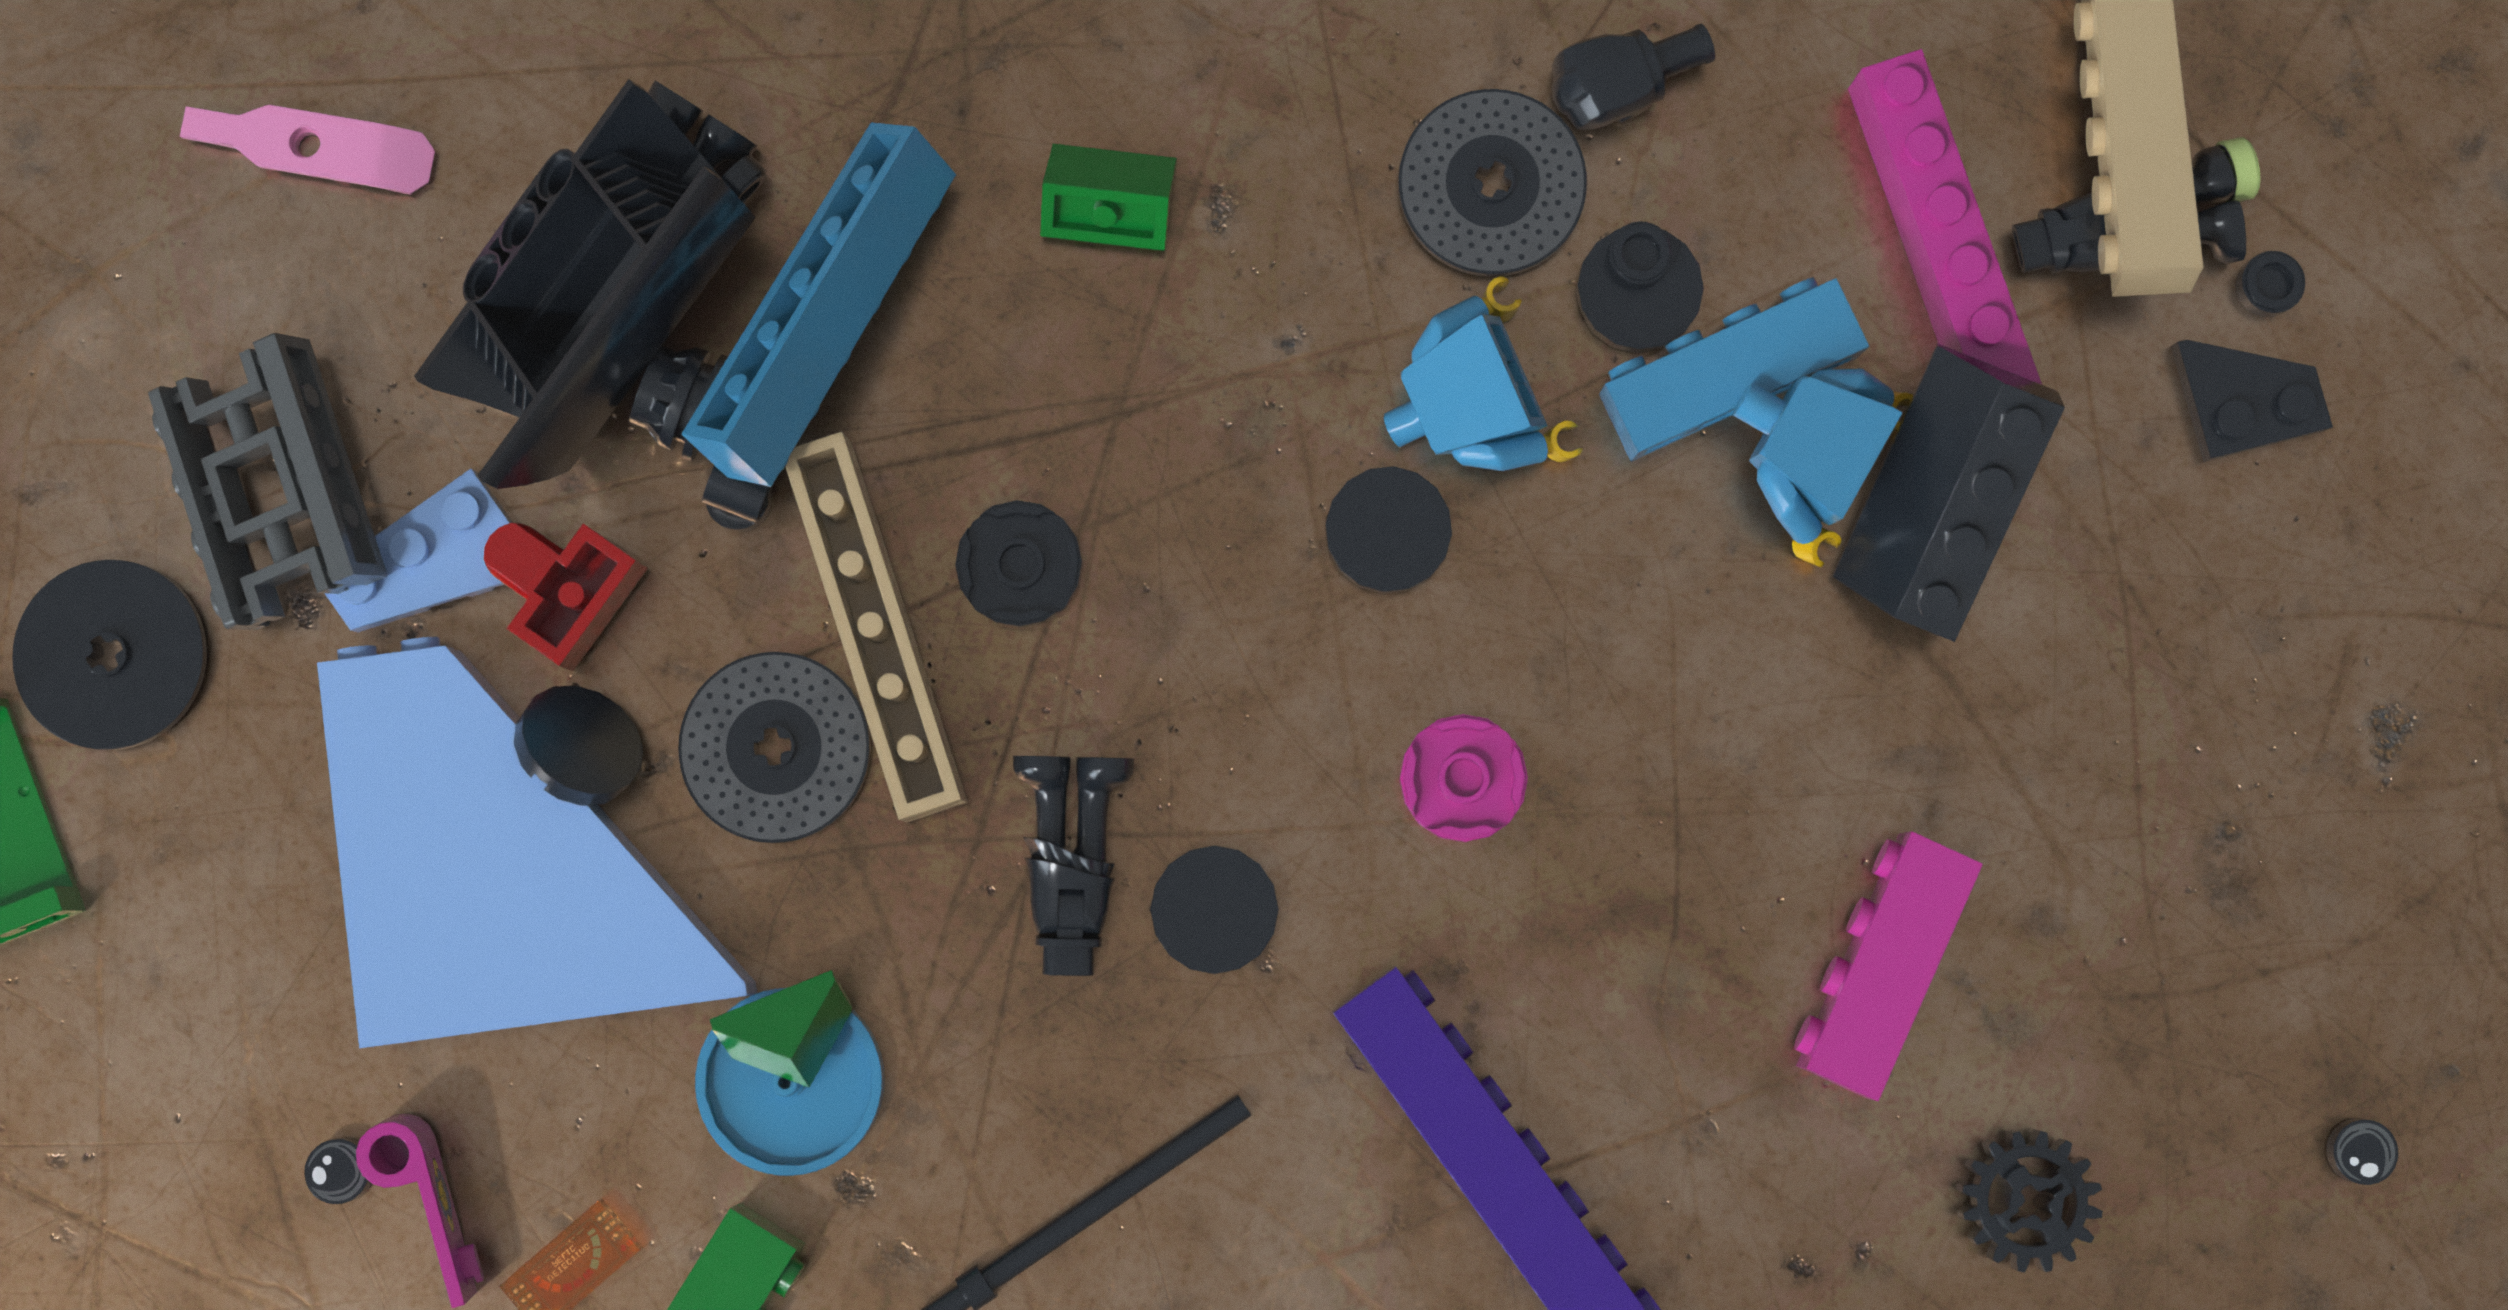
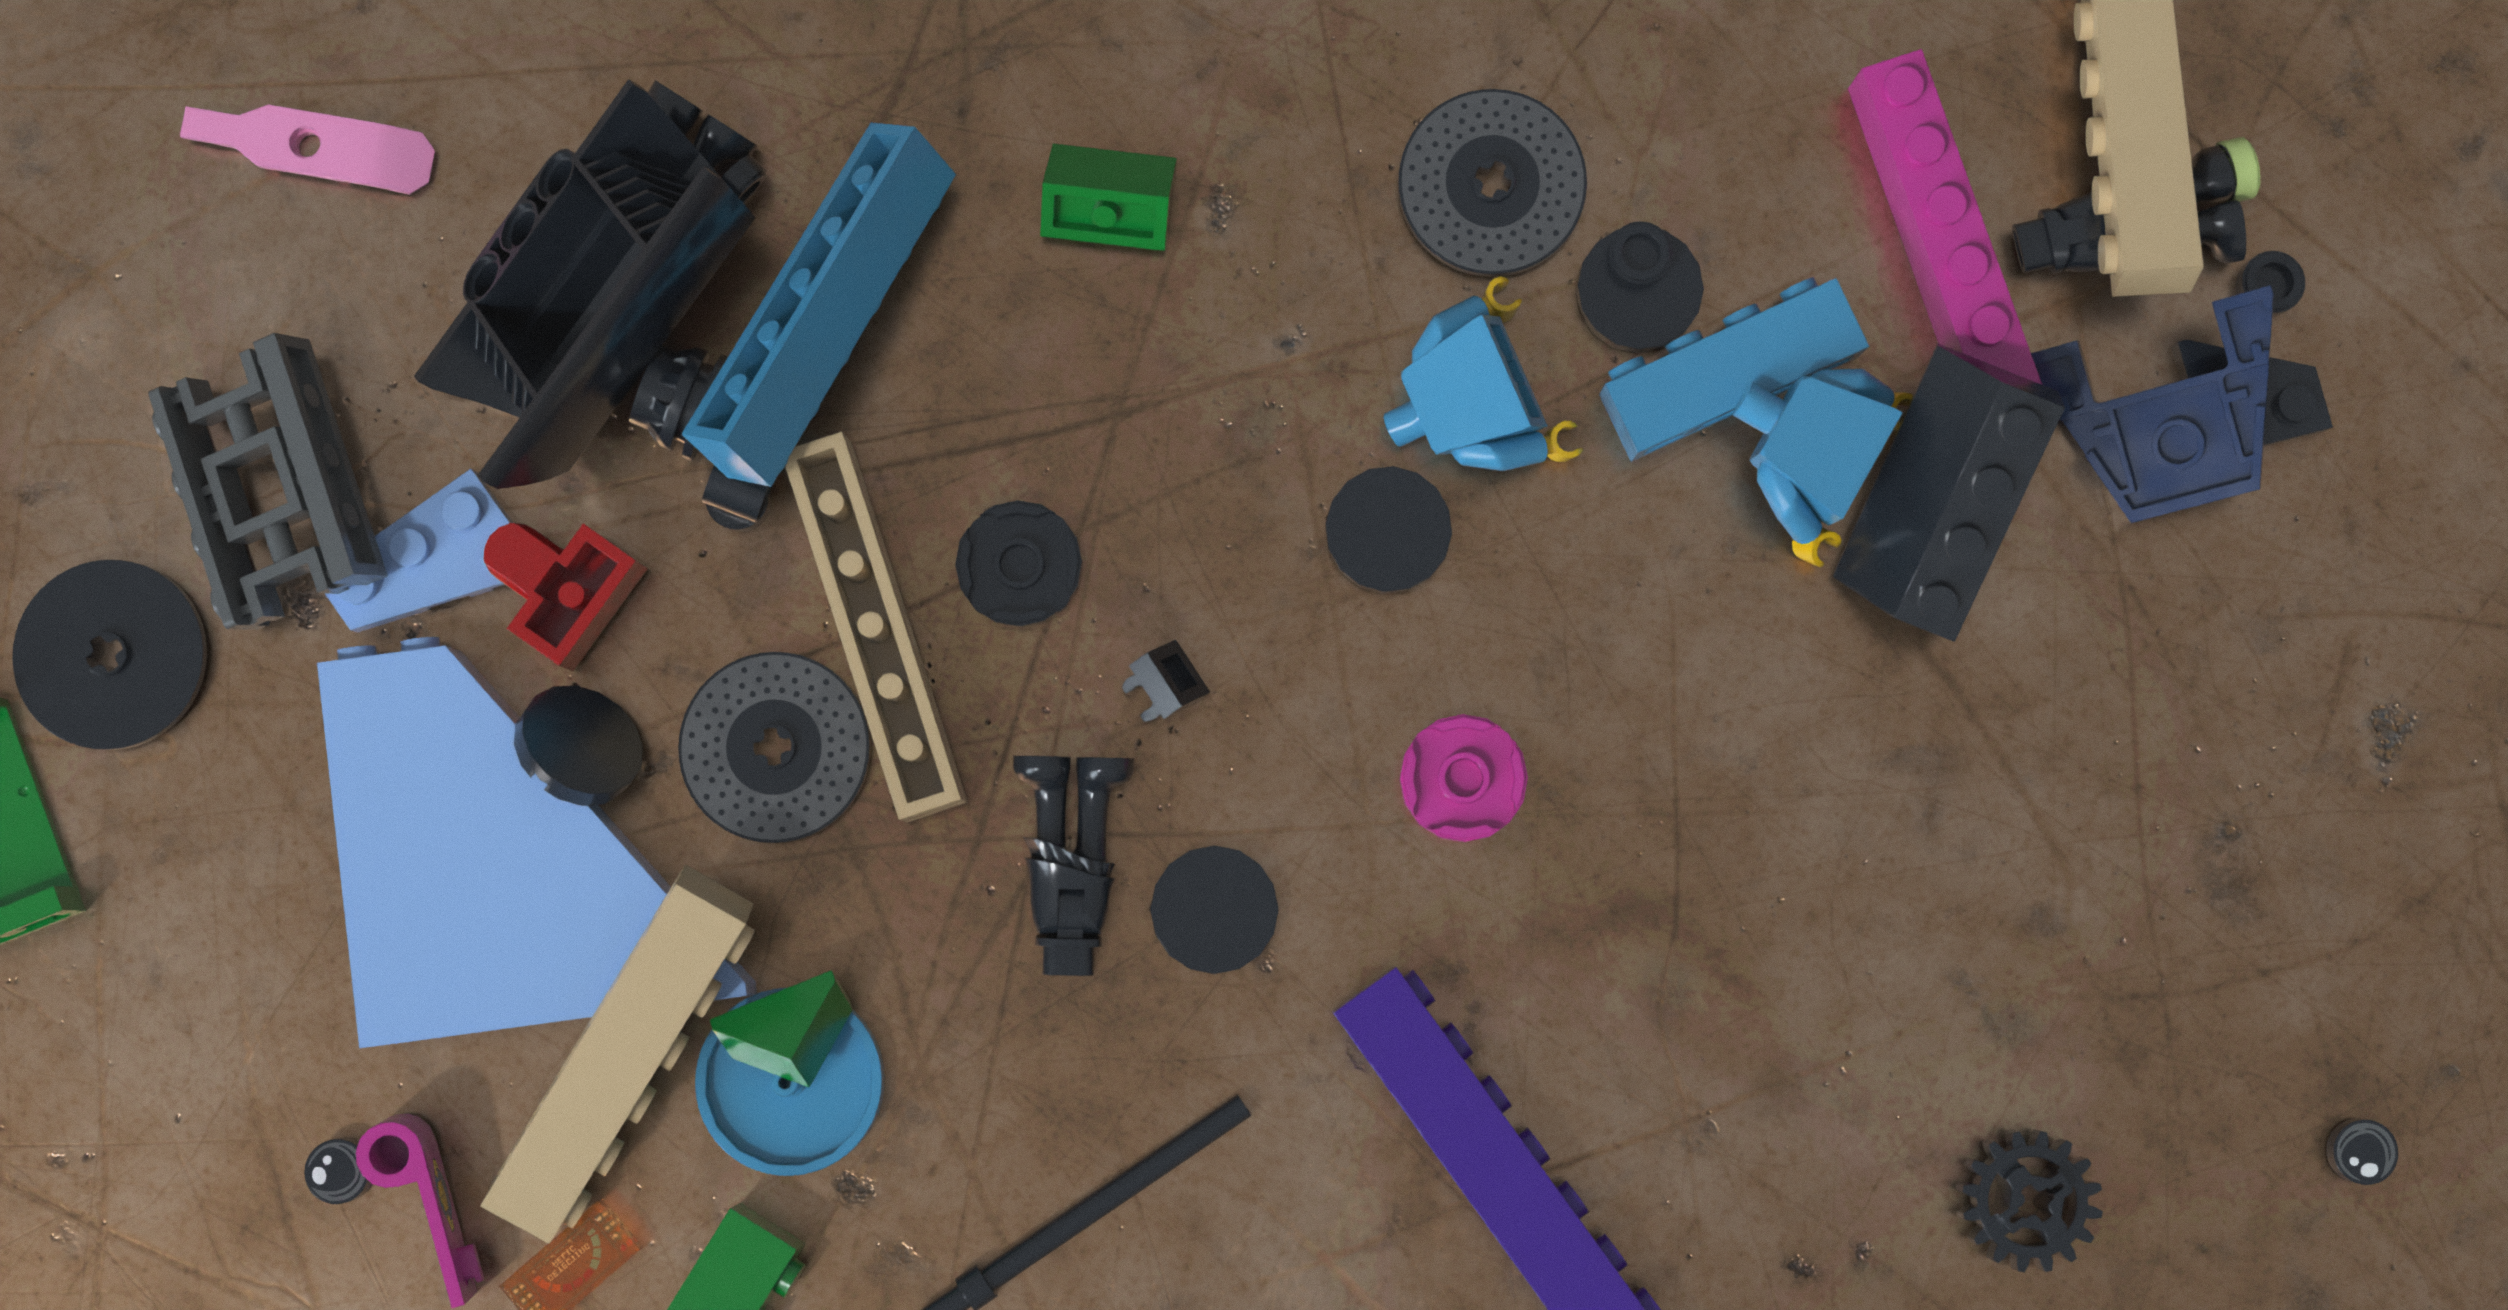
(618, 1055): none -> tan brick
(1168, 681): none -> black tile
(1622, 73): black piece -> none
(1887, 964): dark pink brick -> none
(2179, 439): none -> dark blue wing

